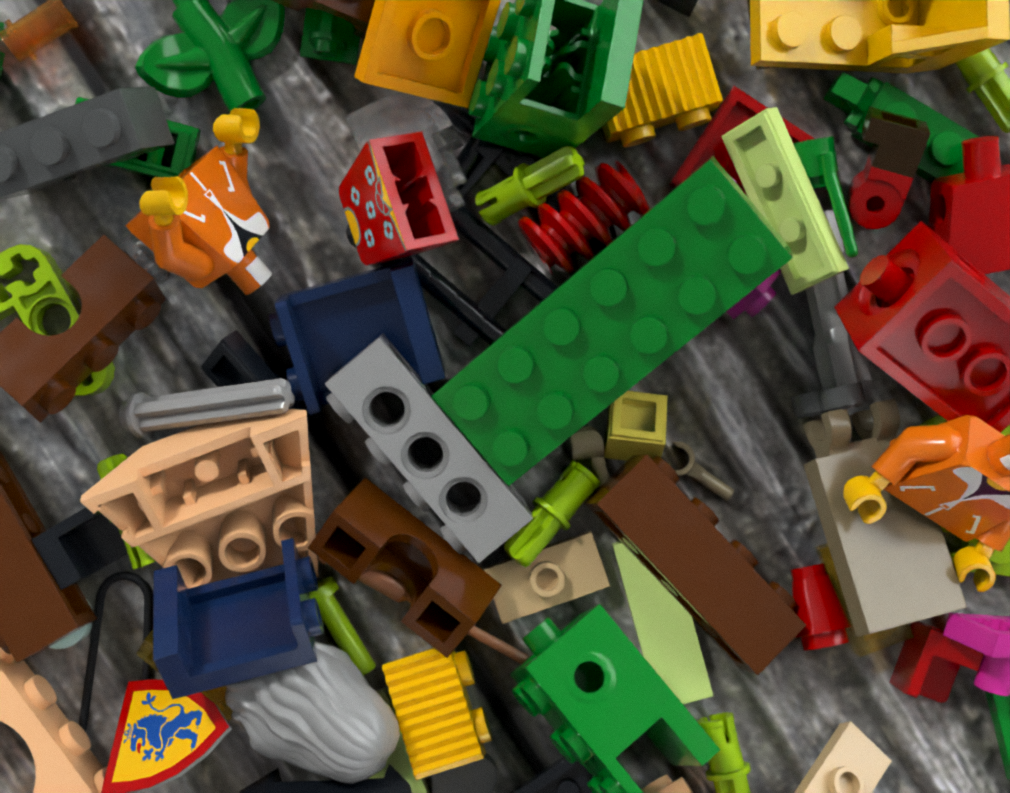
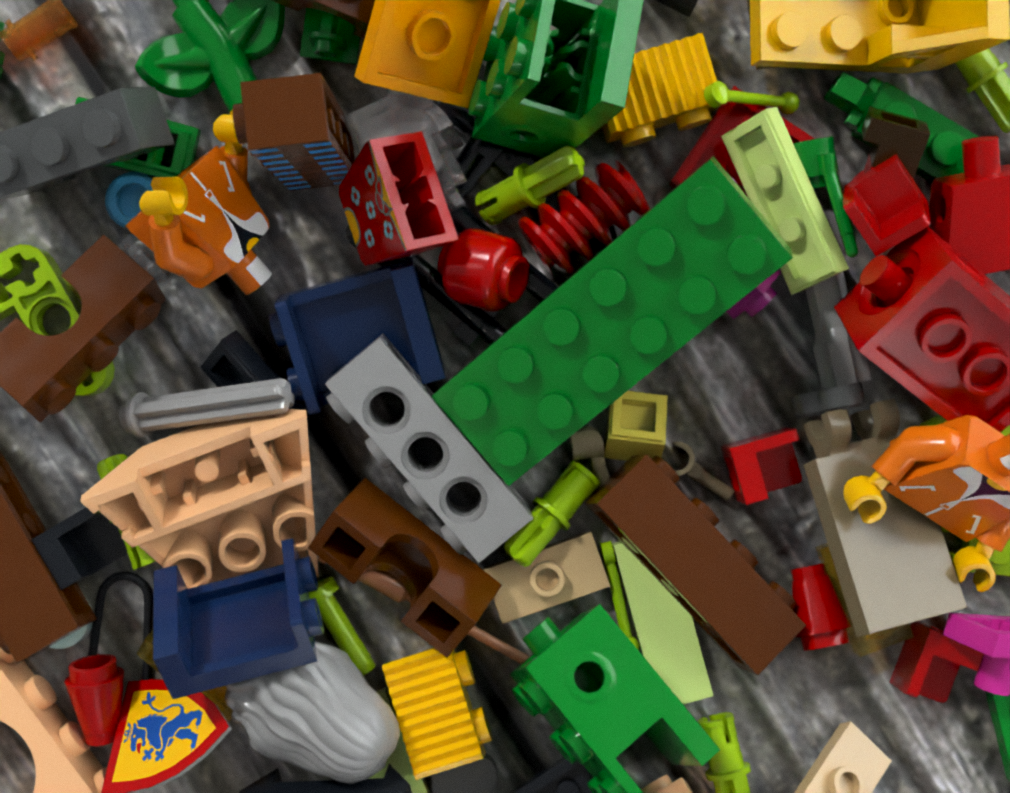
(96, 696): none -> red cone
(124, 196): none -> dark azure tile
(295, 130): none -> reddish brown brick
(483, 270): none -> red head
(616, 591): none -> lime hinge
(718, 94): none -> lime hinge
(762, 464): none -> red panel
(886, 205): none -> red panel

